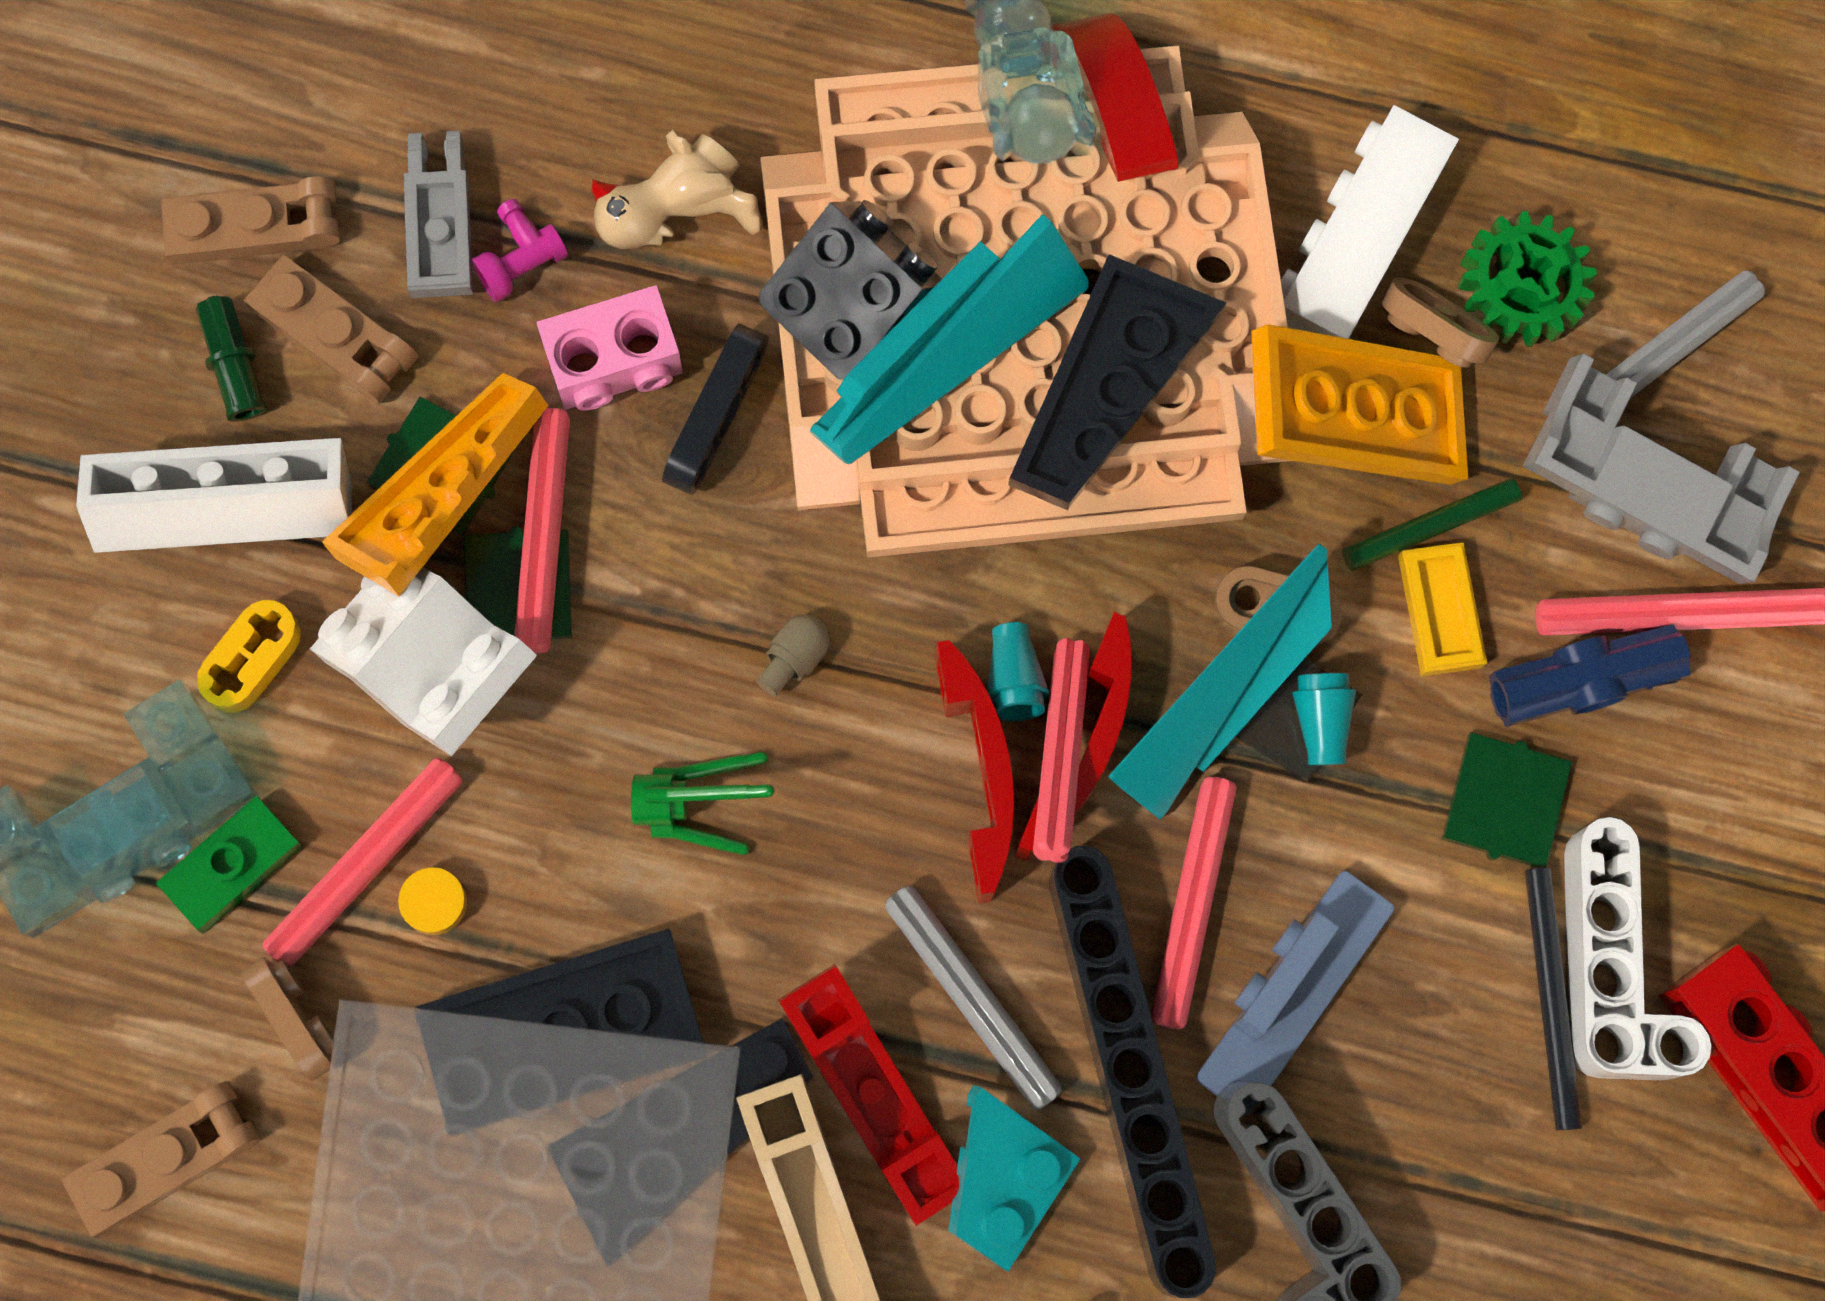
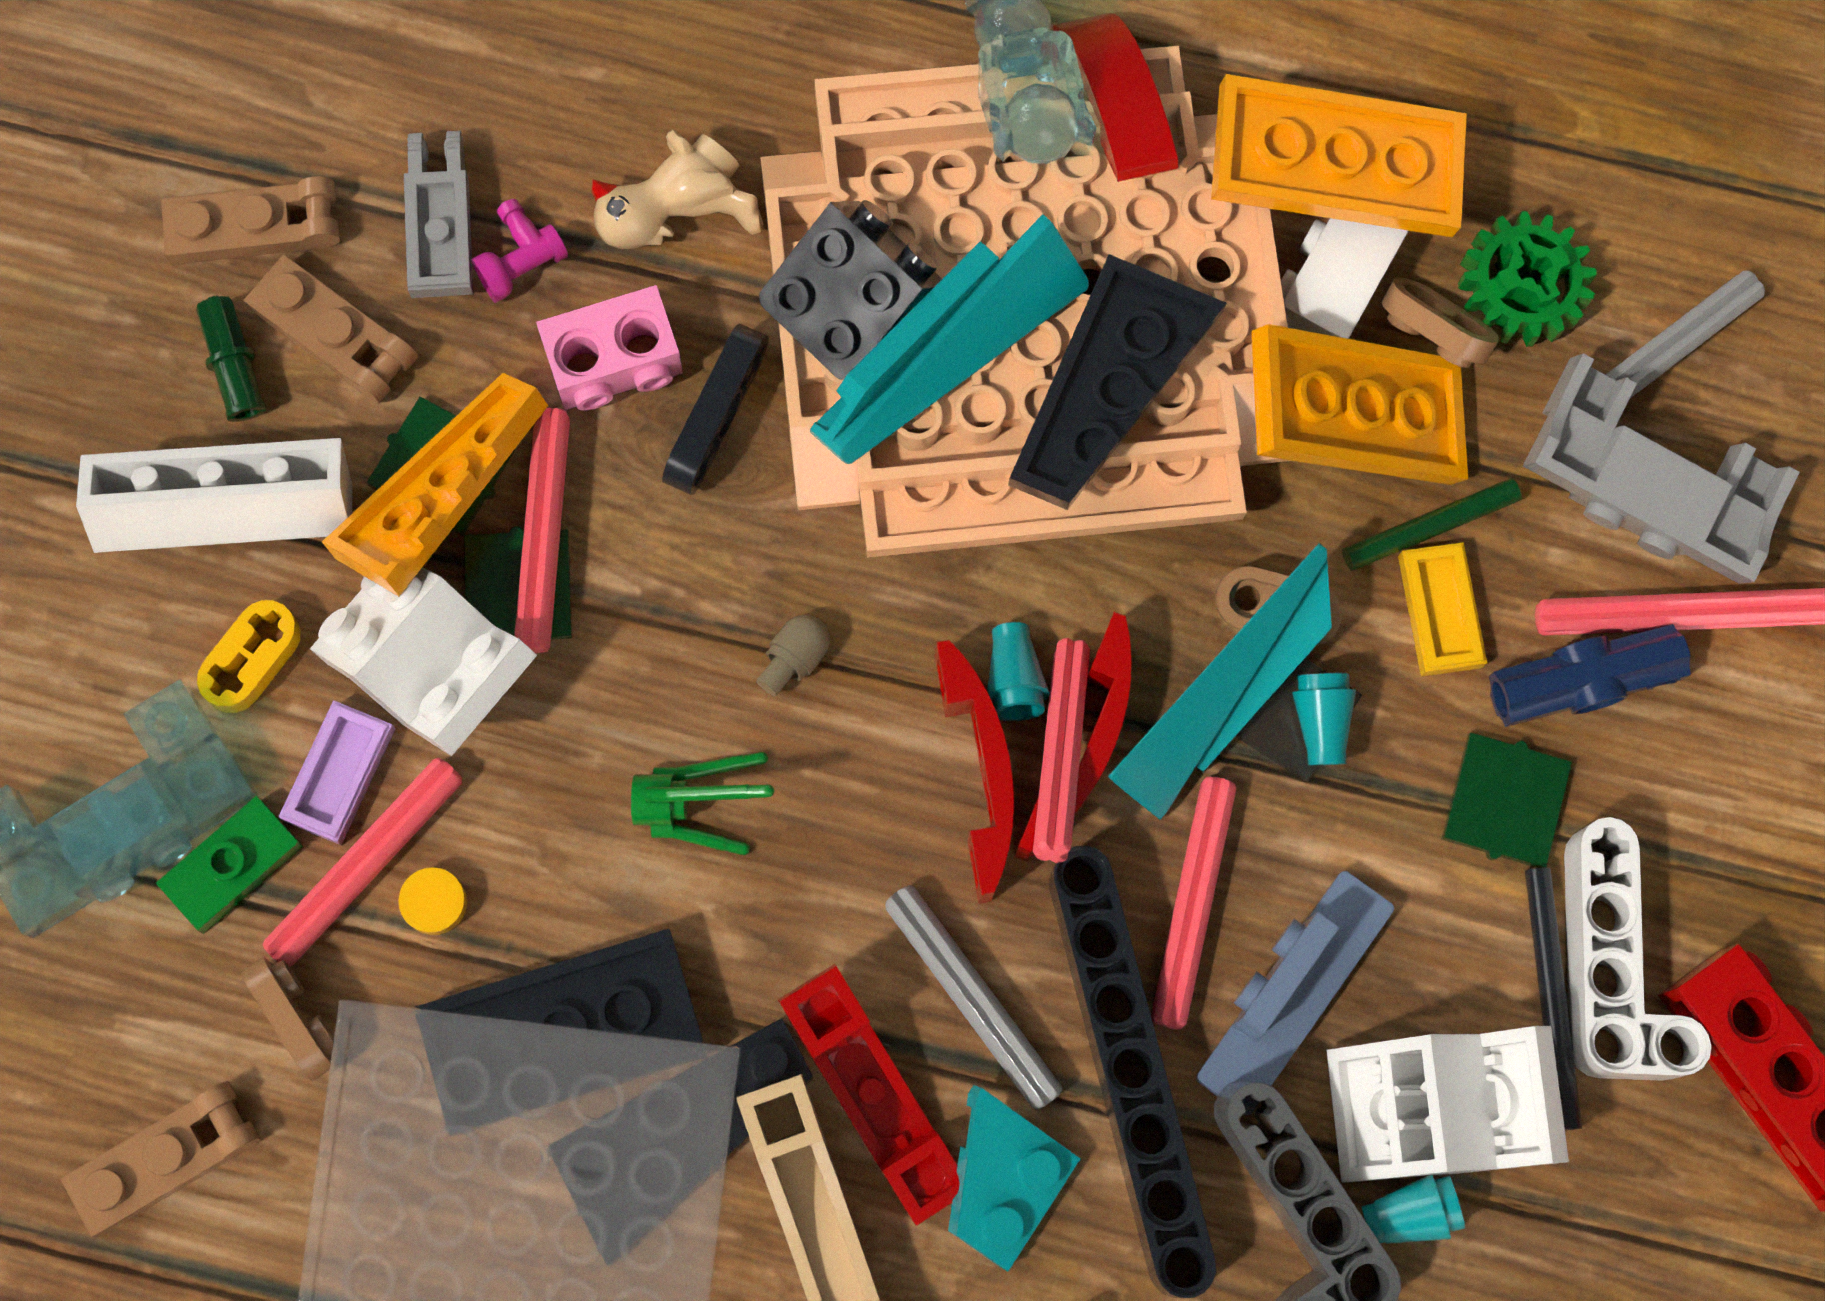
(337, 772): none -> lavender tile
(1339, 156): none -> light orange plate
(1416, 1212): none -> teal cone
(1447, 1104): none -> white bracket

